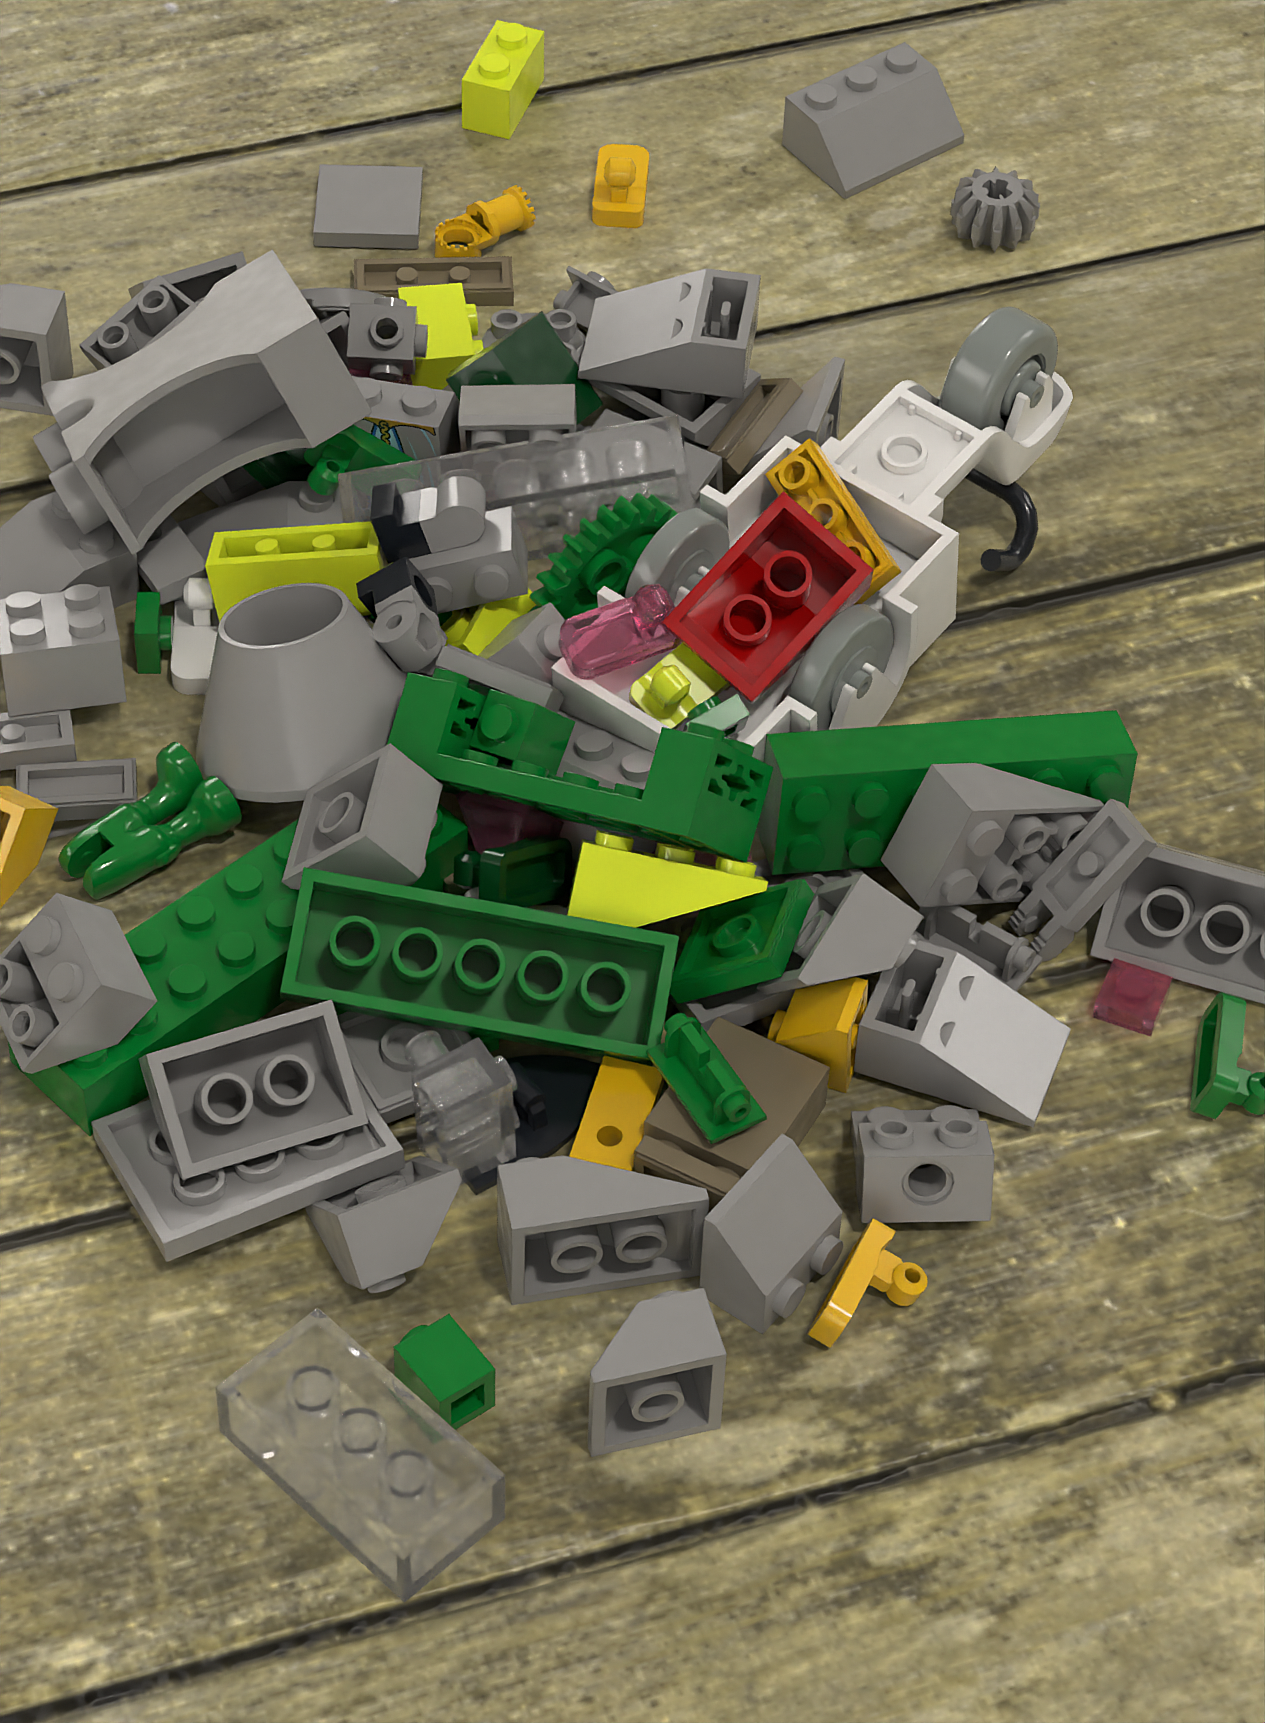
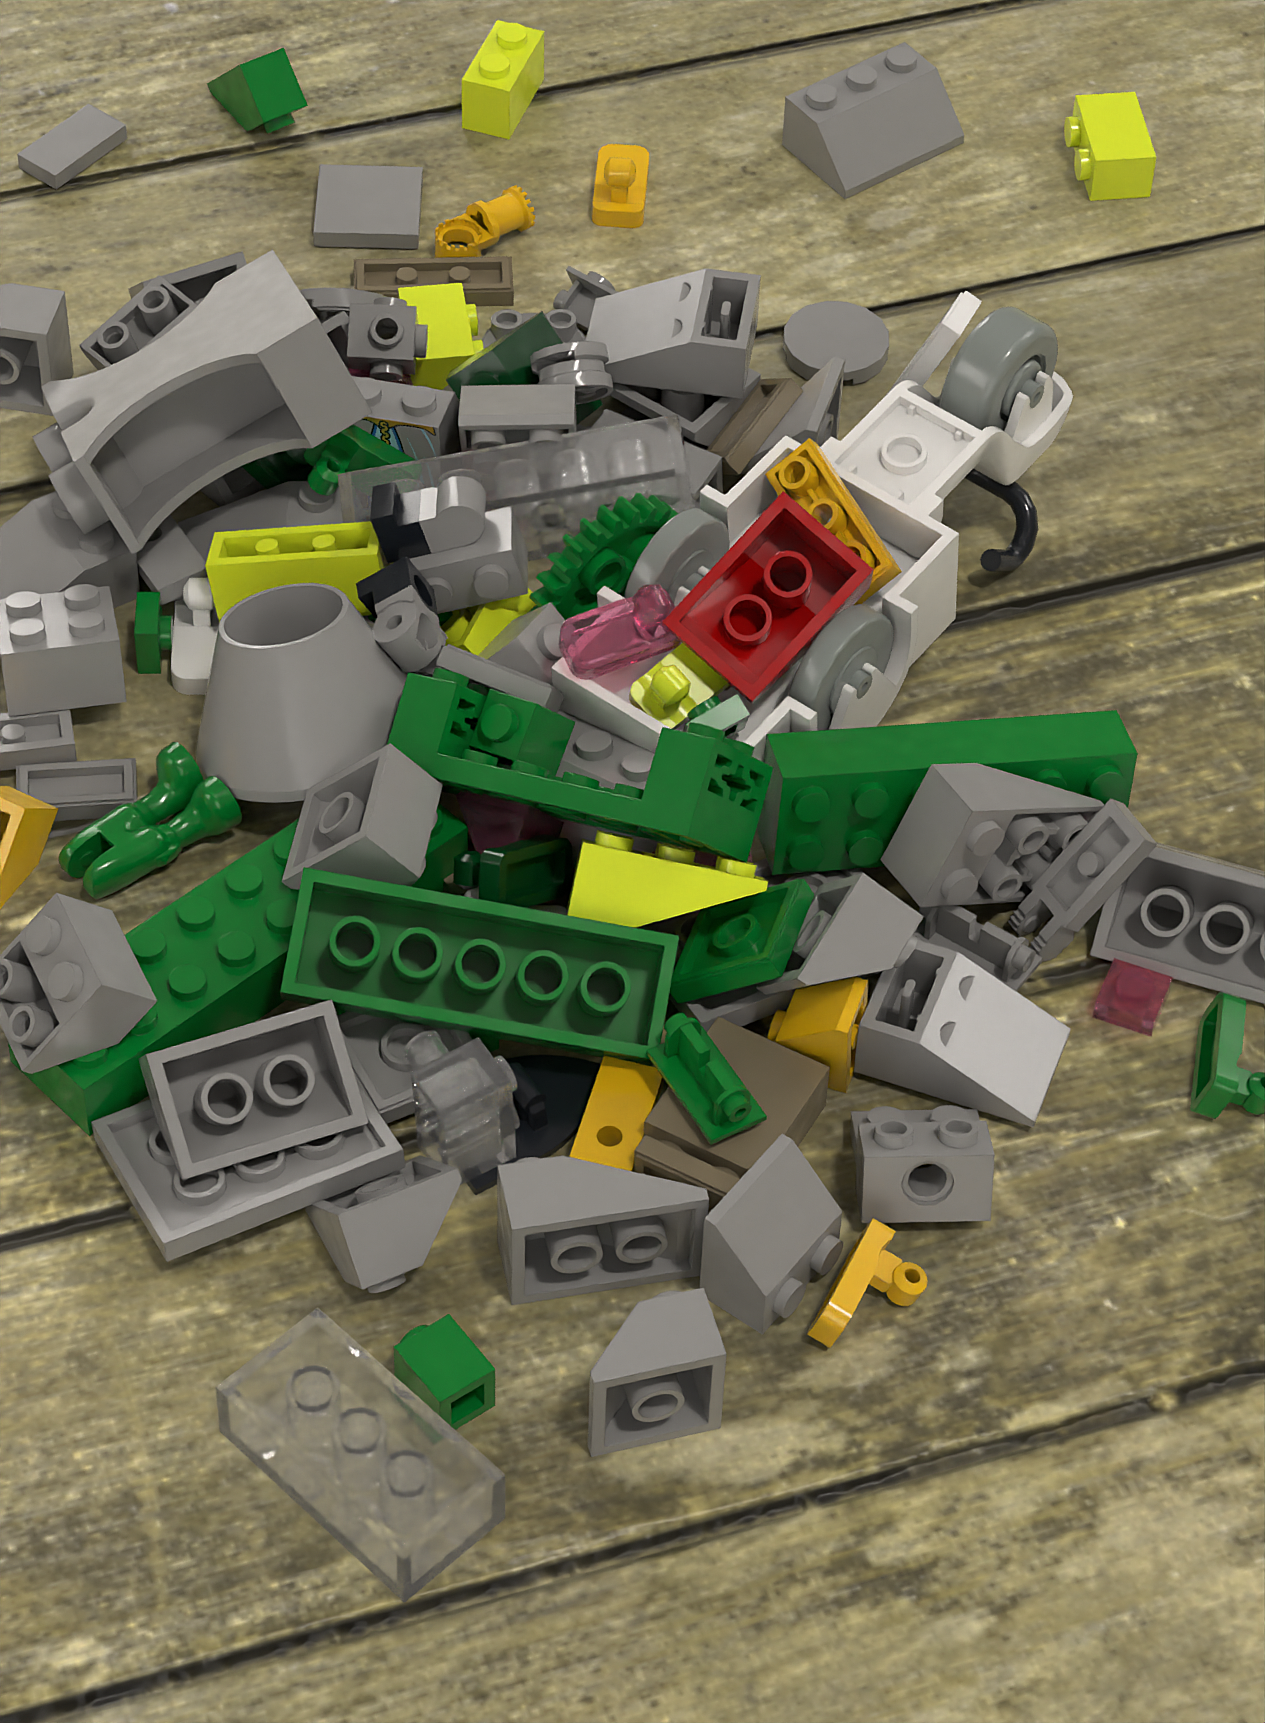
(72, 146): none -> light grey tile
(260, 92): none -> green slope
(575, 364): none -> light grey wheel
(839, 331): none -> light grey tile
(940, 340): none -> white tile
(995, 209): light grey gear -> none
(1111, 146): none -> neon yellow brick

